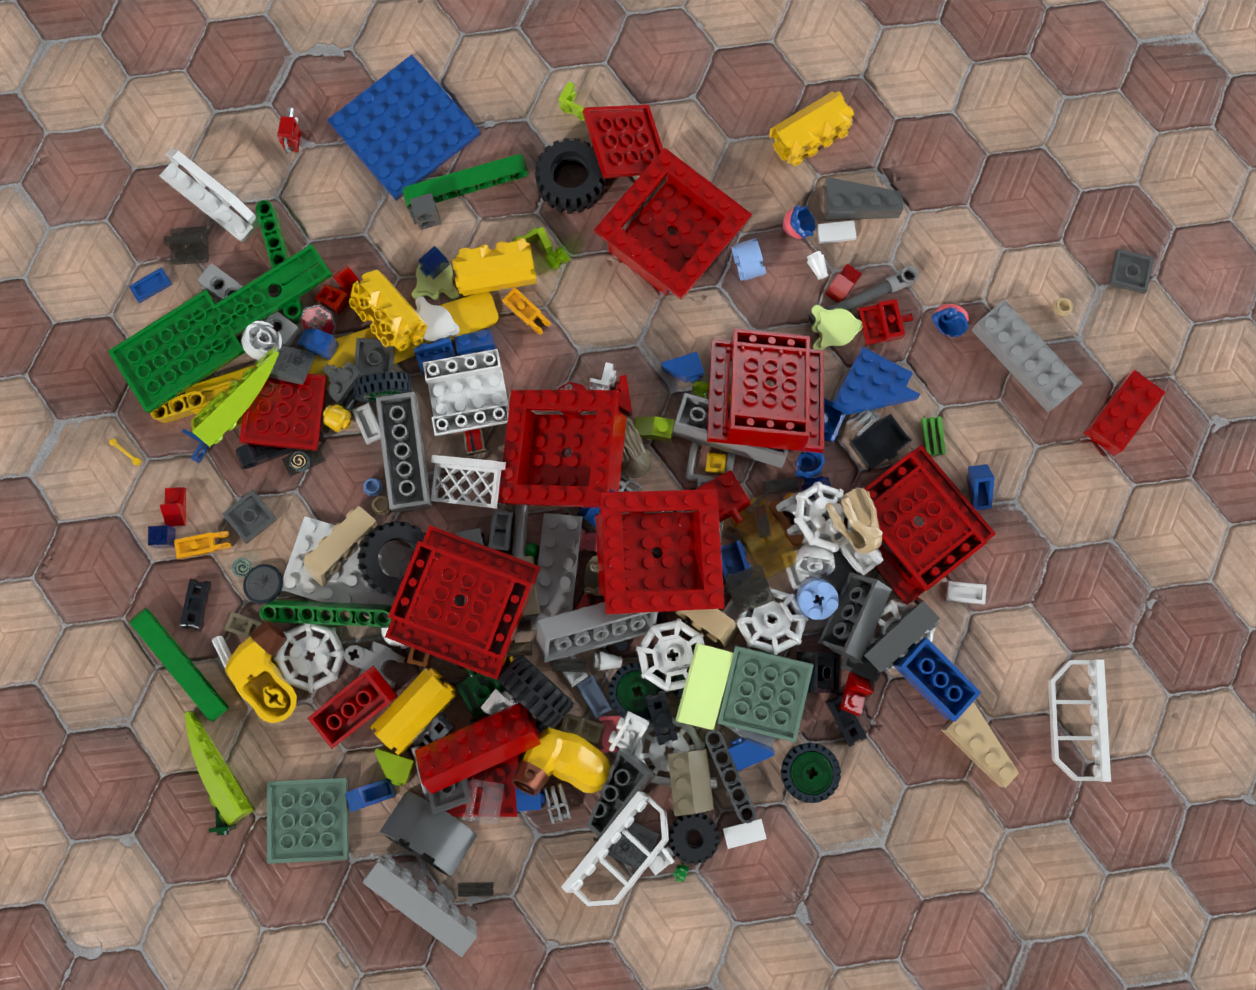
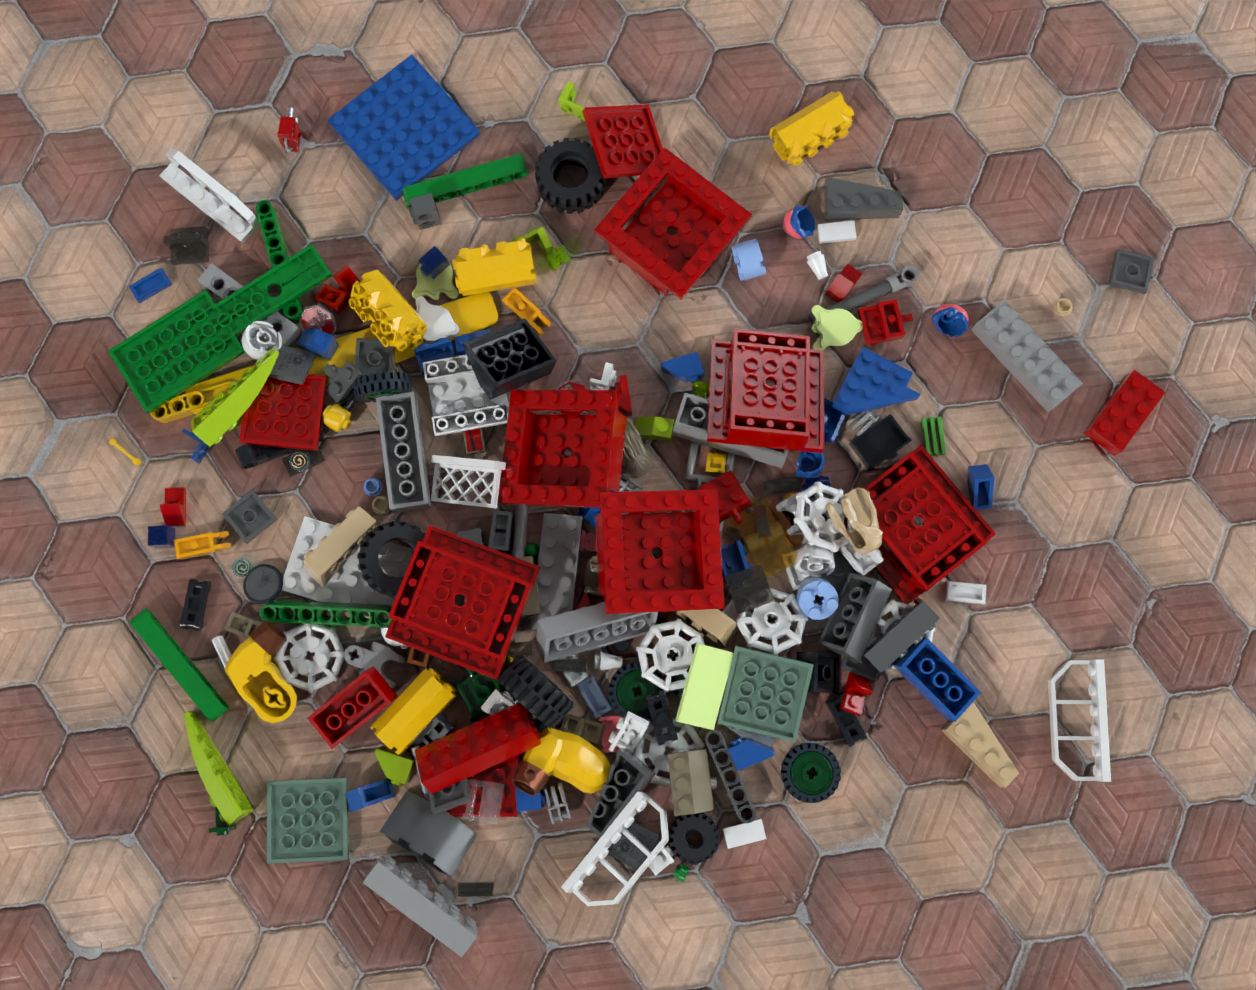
(367, 423): white tile -> none
(509, 358): none -> black slope

